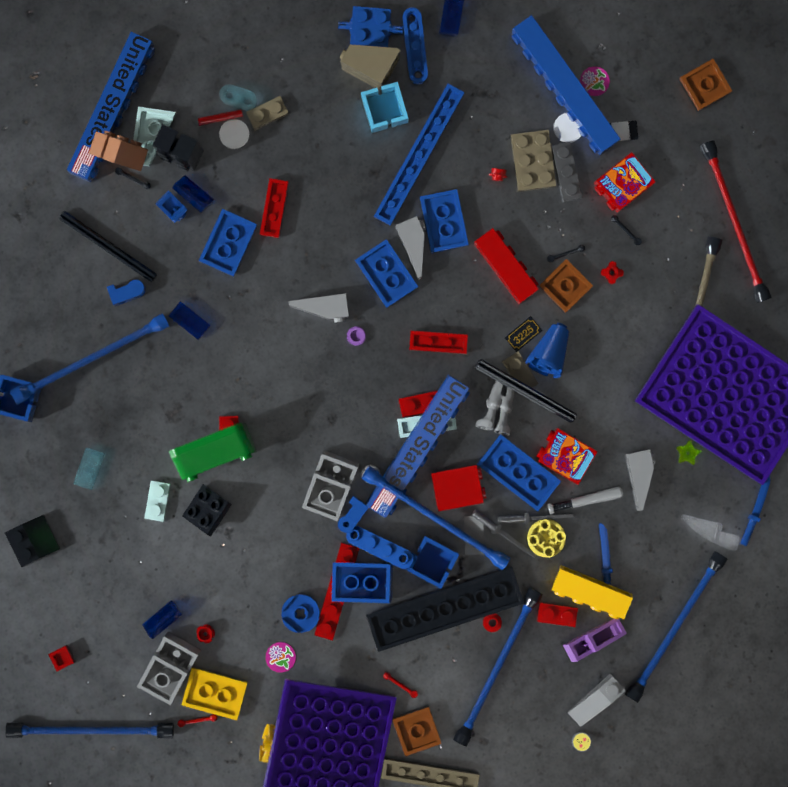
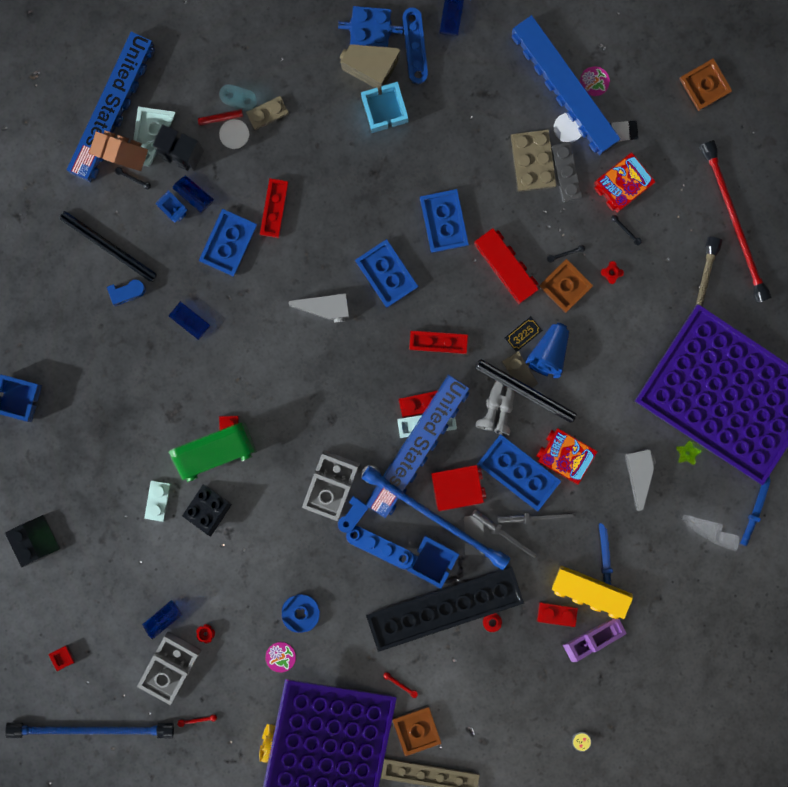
(22, 393): blue hose -> none
(89, 468): clear light blue plate -> none
(214, 693): yellow plate -> none
(331, 610): red plate -> none
(356, 336): medium lavender tile -> none
(362, 582): blue slope -> none
(412, 238): light grey slope -> none
(419, 154): blue plate -> none
(463, 735): blue hose -> none
(498, 174): red plate -> none
(546, 538): light yellow tile -> none
(596, 700): light grey slope -> none
(597, 497): light grey piece -> none
(636, 690): blue hose -> none

